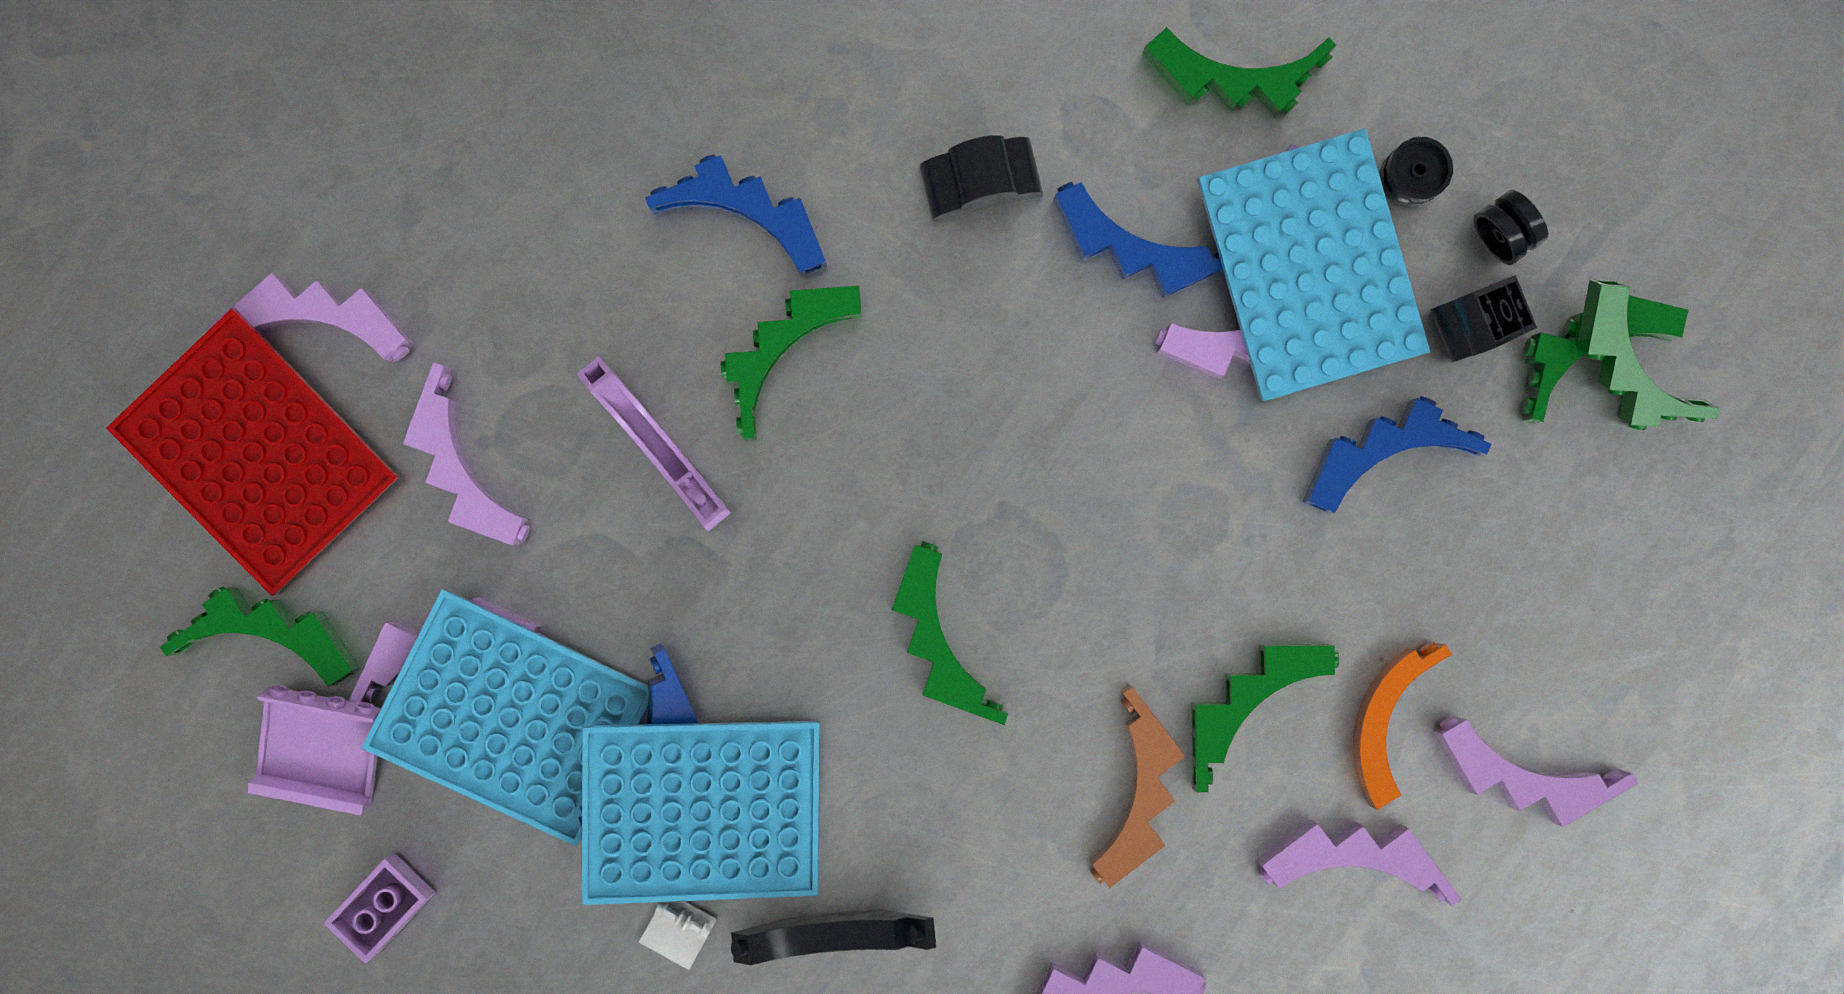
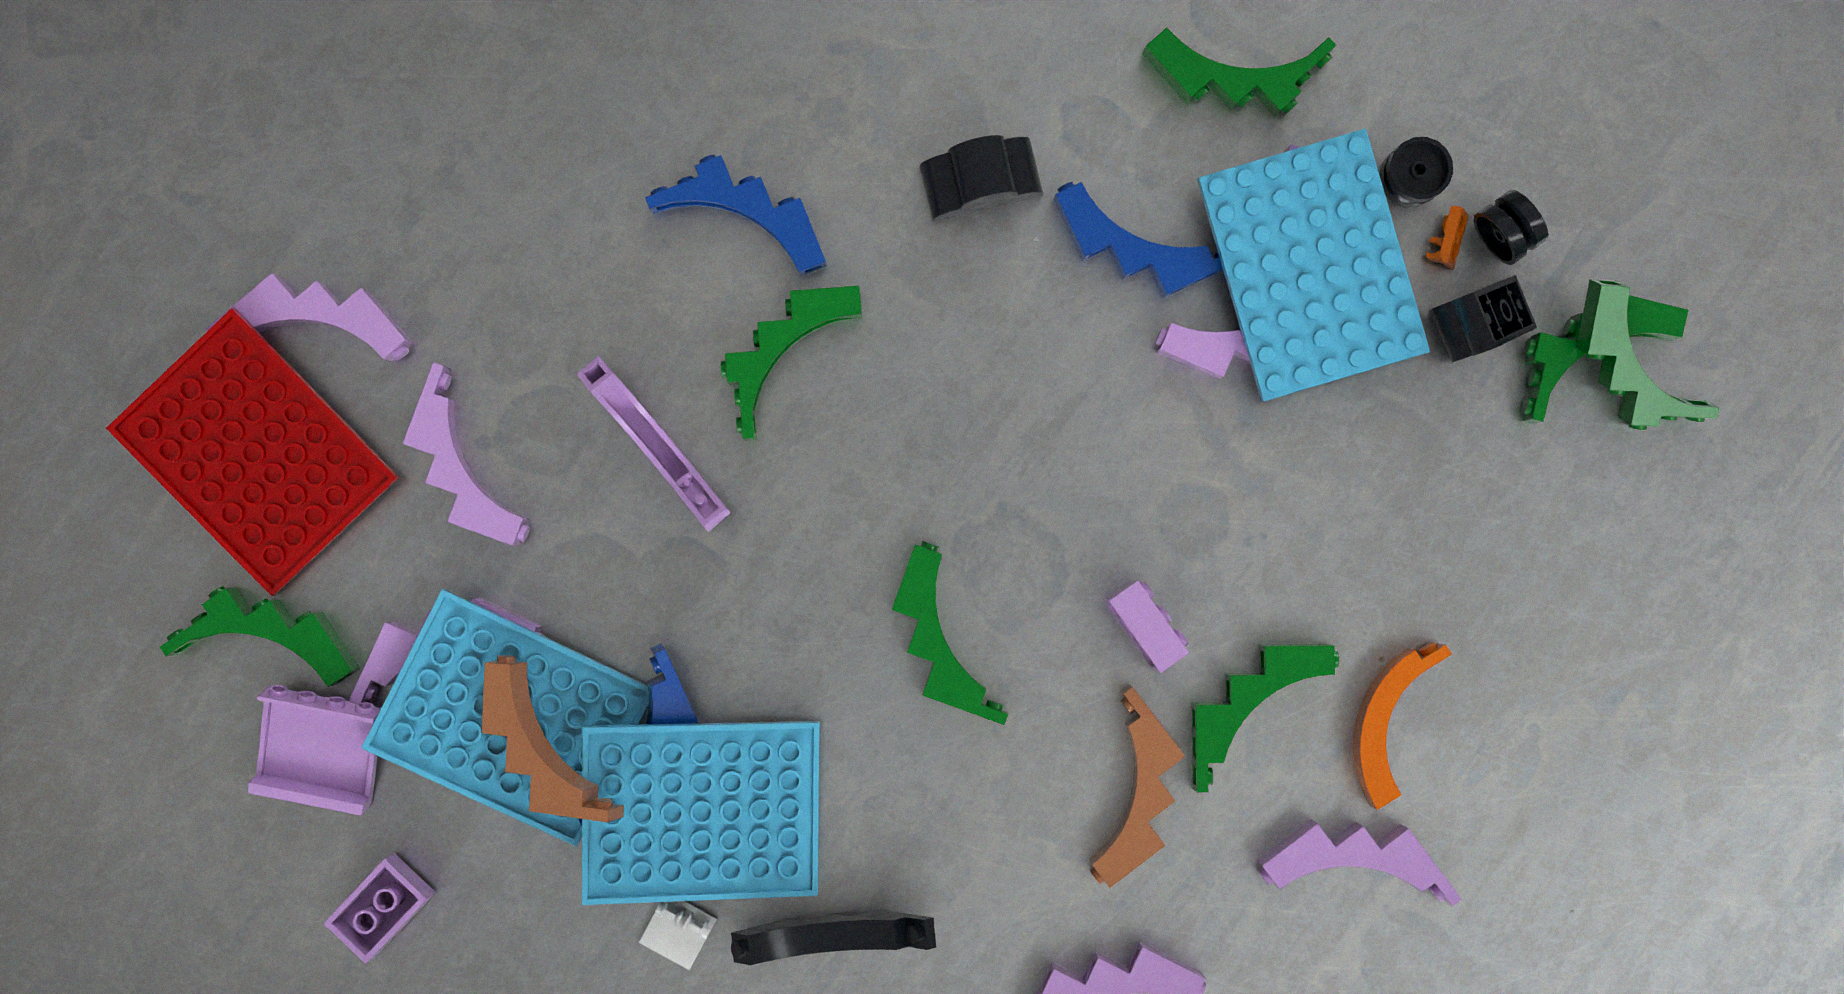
(554, 784): none -> nougat arch
(1147, 625): none -> lavender brick
(1418, 427): blue arch -> none
(1454, 228): none -> orange plate
(1562, 796): lavender arch -> none

